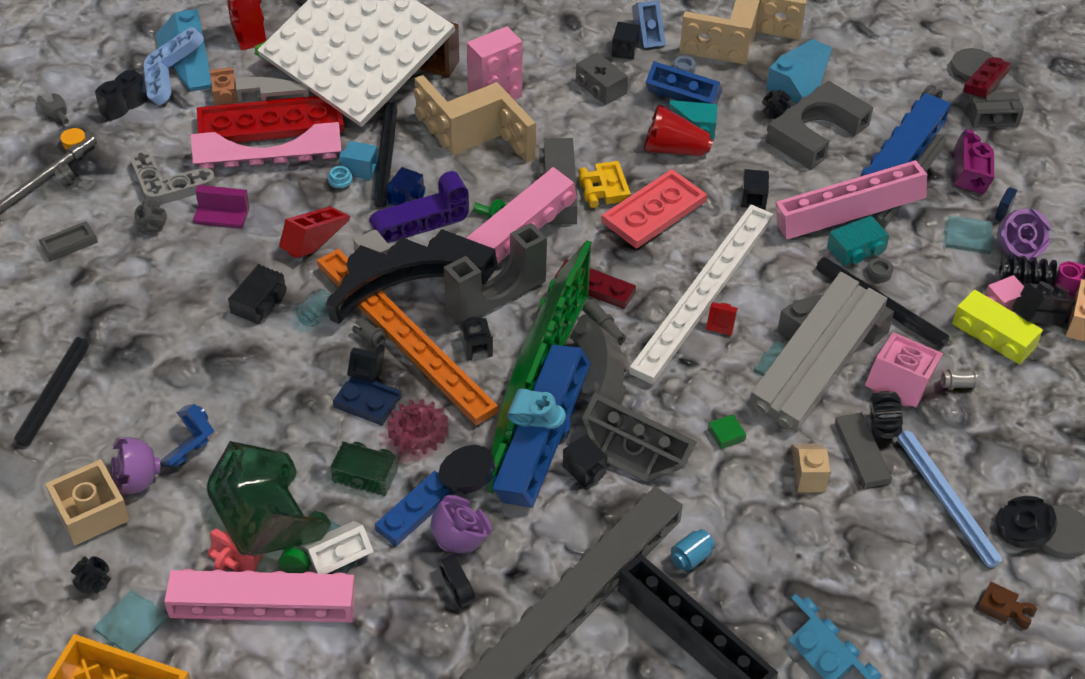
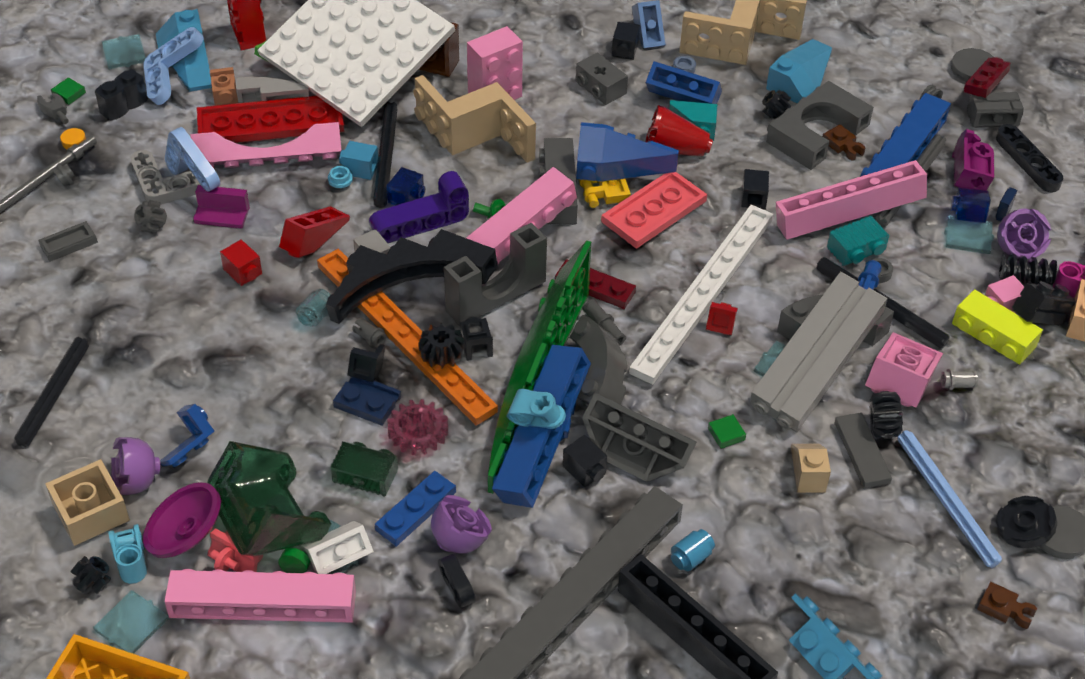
(69, 90): none -> green tile
(123, 51): none -> clear light blue piece
(129, 554): none -> medium azure piece
(182, 520): none -> magenta dish
(184, 154): none -> light blue beam
(241, 262): none -> red brick
(257, 294): black brick -> none
(441, 345): none -> black gear
(467, 469): black tile -> none
(614, 156): none -> blue wedge
(843, 140): none -> reddish brown plate
(869, 276): none -> blue axle
(971, 205): none -> clear blue brick
(1047, 176): none -> black beam

